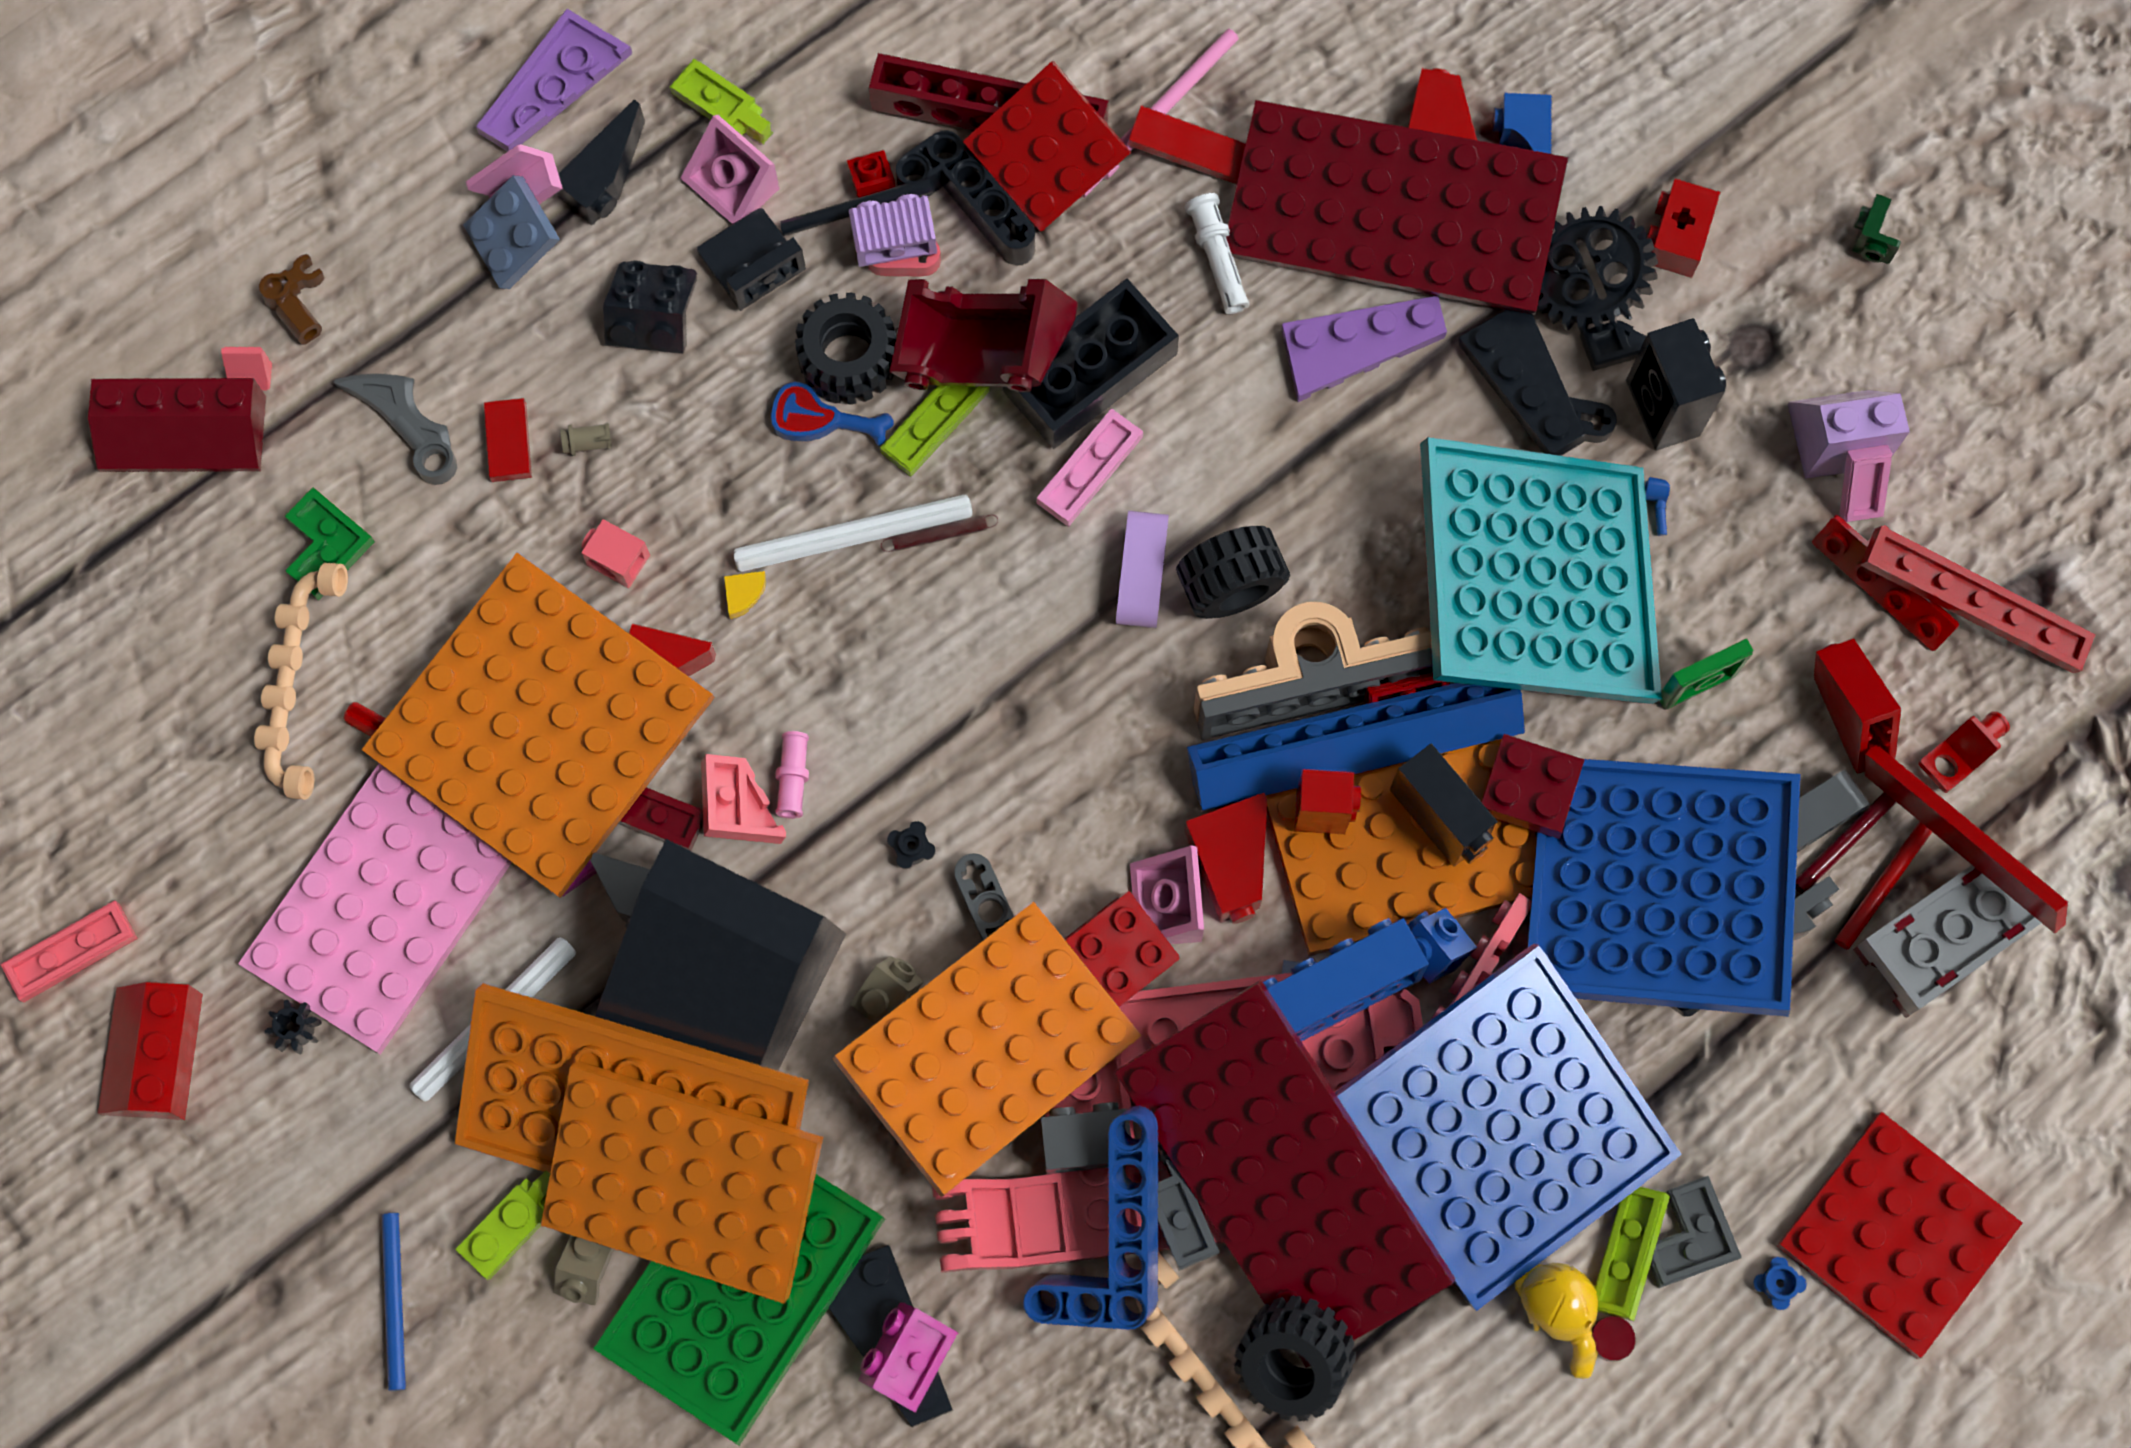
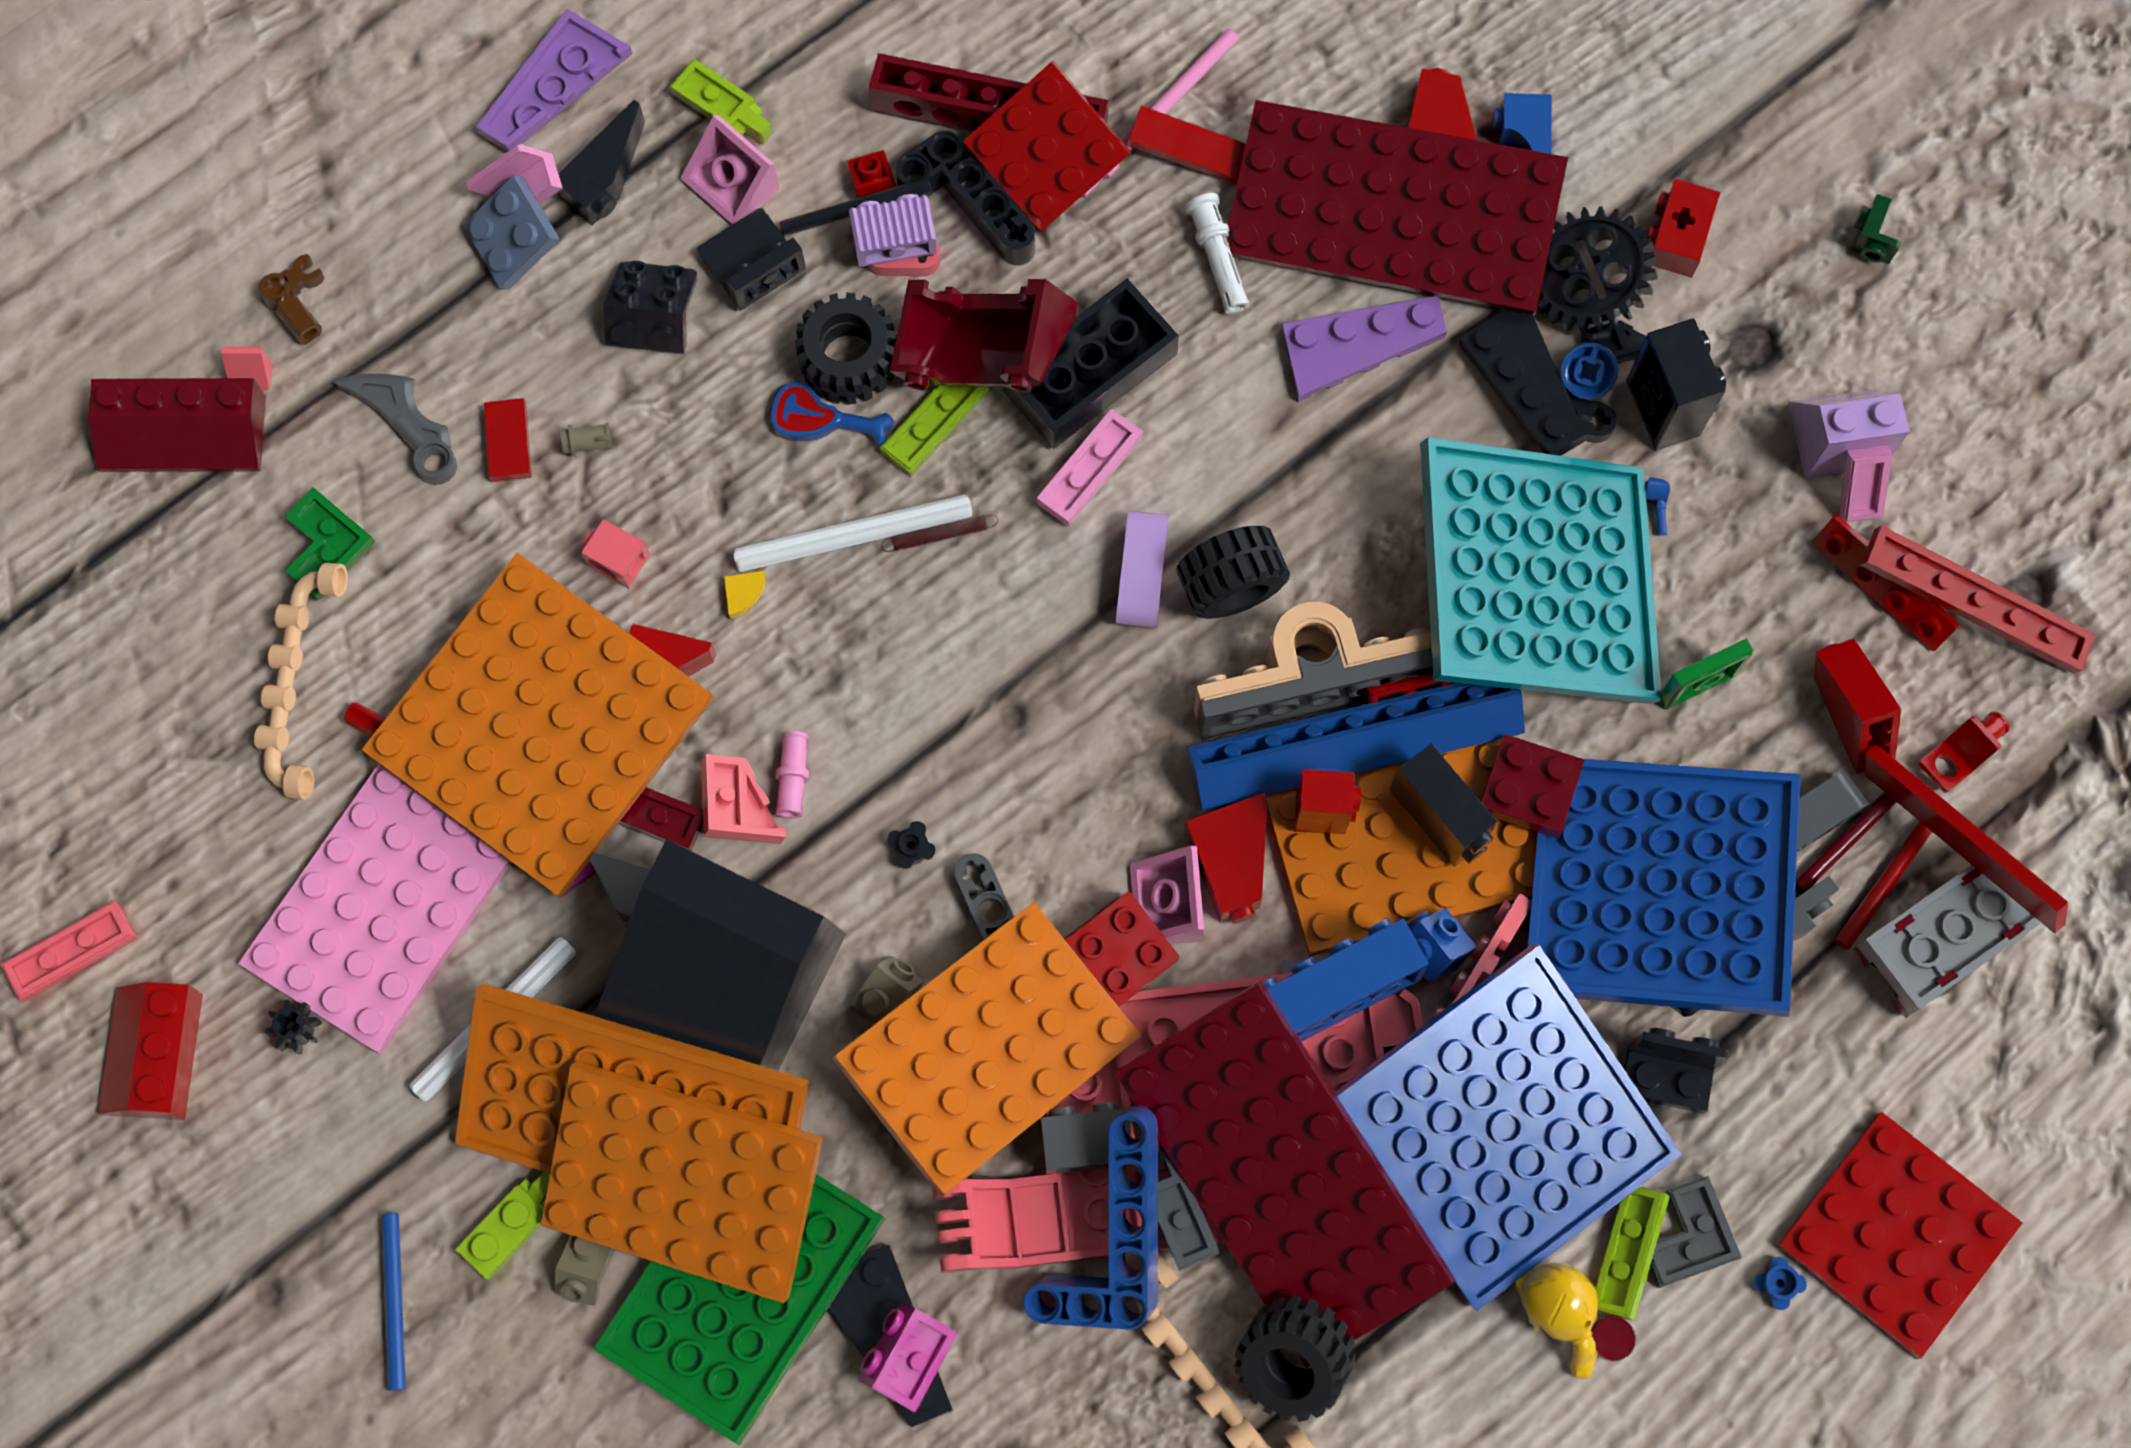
(1589, 371): none -> blue wheel
(1674, 1069): none -> black bracket

